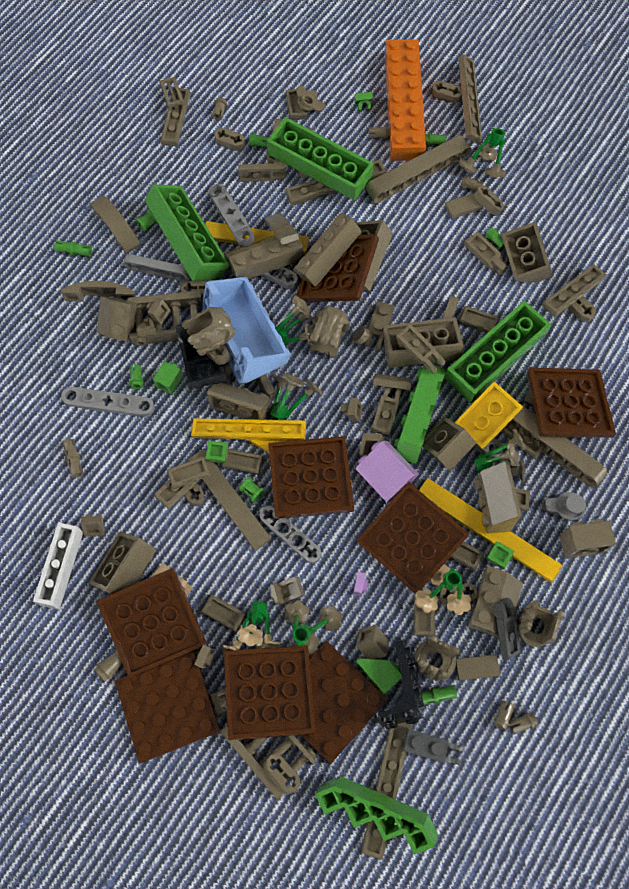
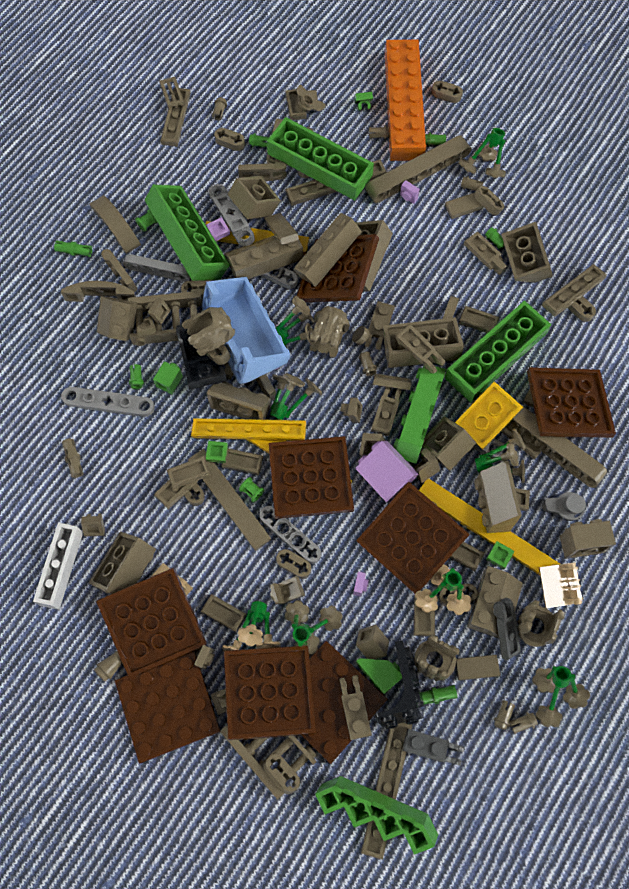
(118, 269): none -> dark tan hinge
(218, 229): none -> lavender plate
(253, 197): none -> dark tan brick
(291, 568): none -> dark tan beam
(355, 710): none -> dark tan hinge
(367, 363): none -> dark tan pin
(409, 192): none -> lavender plate
(428, 466): none -> dark tan panel
(470, 99): dark tan tile -> none
(551, 681): none -> dark tan plant
(560, 585): none -> hinge

